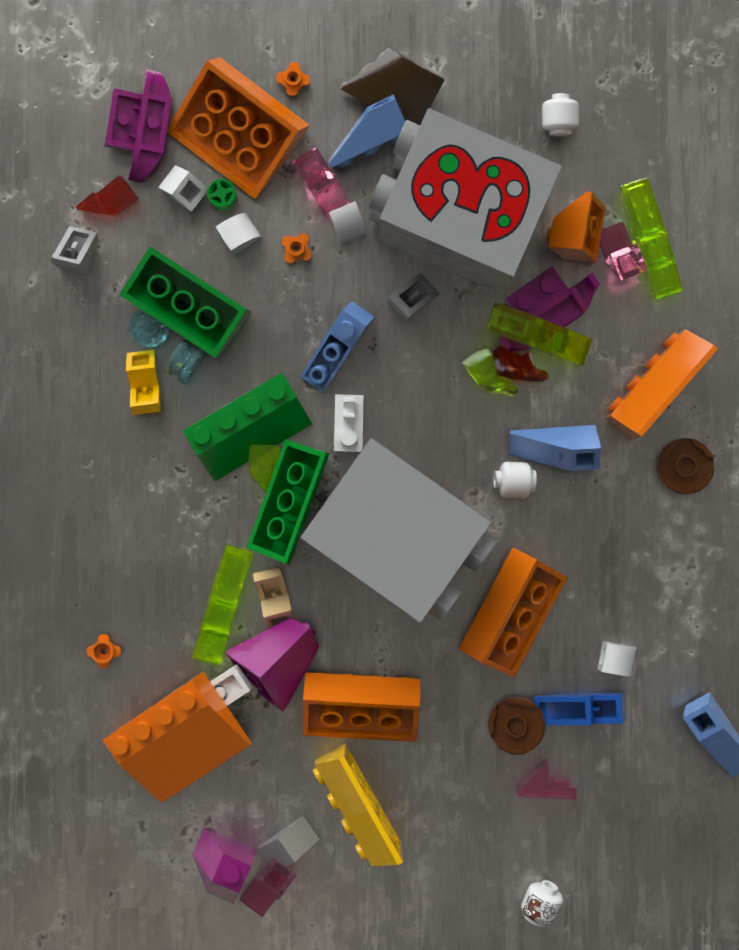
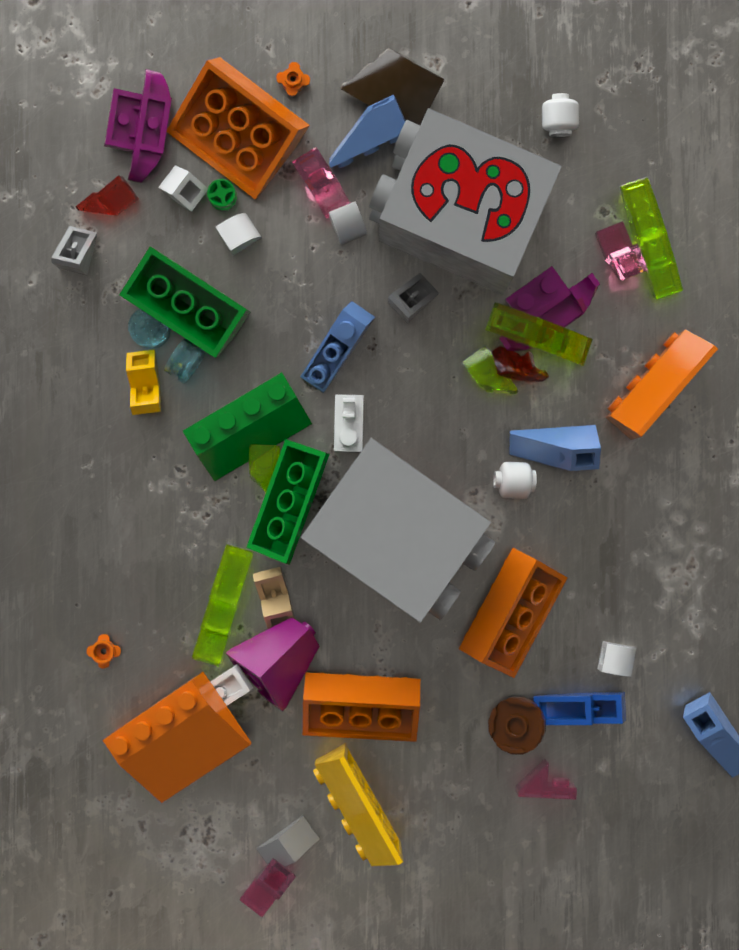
(222, 864): magenta slope -> none
(303, 252): orange plate -> none
(542, 903): white head -> none
(578, 229): orange slope -> none
(685, 466): reddish brown tile -> none

